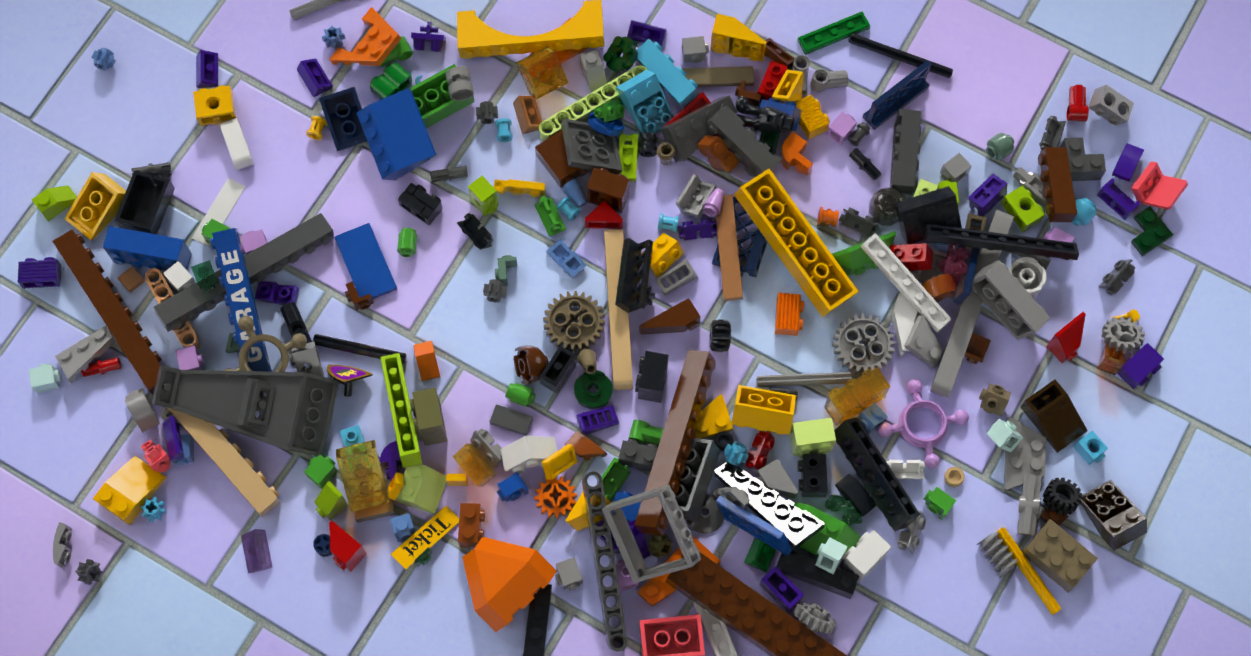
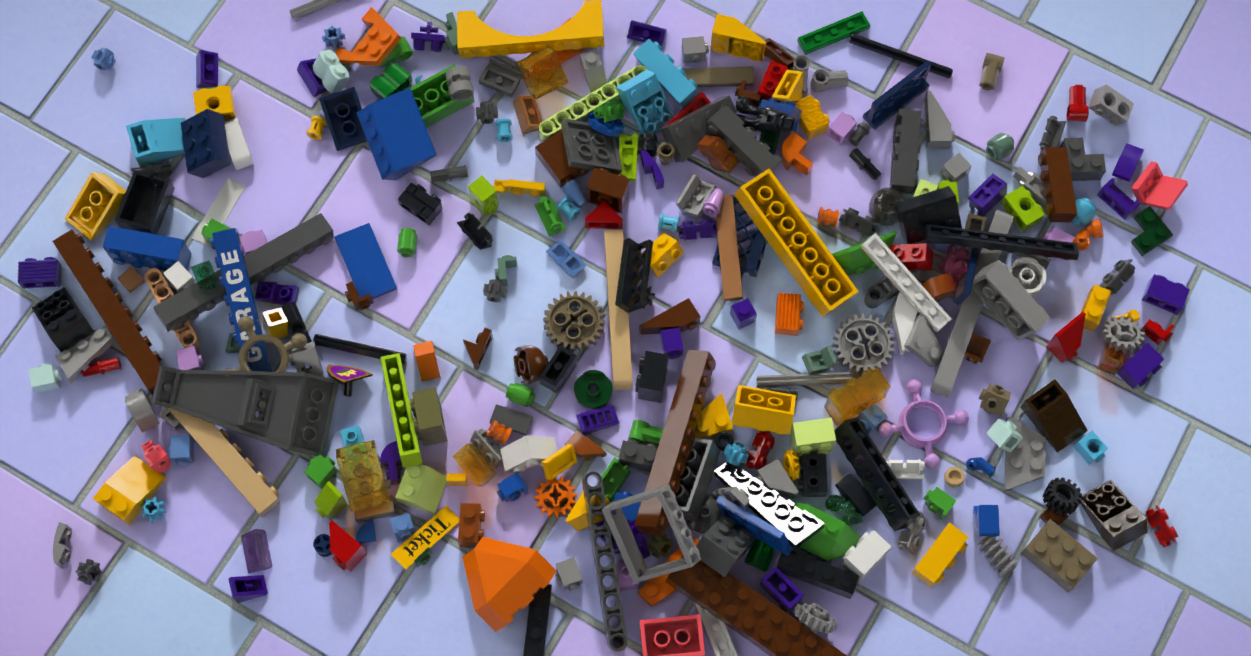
(54, 201): lime slope -> none
(62, 319): none -> black slope
(156, 139): none -> medium azure slope
(173, 439): dark purple slope -> none
(205, 143): none -> dark blue brick
(247, 587): none -> dark purple slope
(275, 323): none -> yellow brick
(330, 71): none -> light aqua brick
(366, 533): none -> blue tile
(395, 486): yellow tile -> none
(451, 26): none -> sand green slope
(477, 351): none -> reddish brown slope
(499, 432): none -> orange bush
(500, 78): none -> dark grey plate
(587, 360): dark tan cone -> none
(613, 55): dark green plate -> none
(650, 166): none -> dark purple slope
(672, 272): light grey slope -> none
(672, 343): none -> dark purple brick
(720, 335): black gear -> none
(724, 545): none -> dark grey brick
(743, 313): none -> dark purple brick
(791, 464): none -> yellow gear
(819, 361): none -> sand green bracket
(830, 555): light aqua brick -> none
(883, 290): none -> dark grey piece
(938, 127): none -> light grey slope
(941, 555): none -> yellow brick
(979, 464): none -> blue arm
(987, 519): none -> blue slope
(991, 68): none -> dark tan piece
(1029, 505): light grey piece -> none
(1029, 572): yellow axle -> none
(1083, 237): none -> orange arm
(1095, 306): none -> yellow brick
(1156, 333): none -> red bracket
(1165, 294): none -> dark purple brick
(1166, 533): none -> red hinge

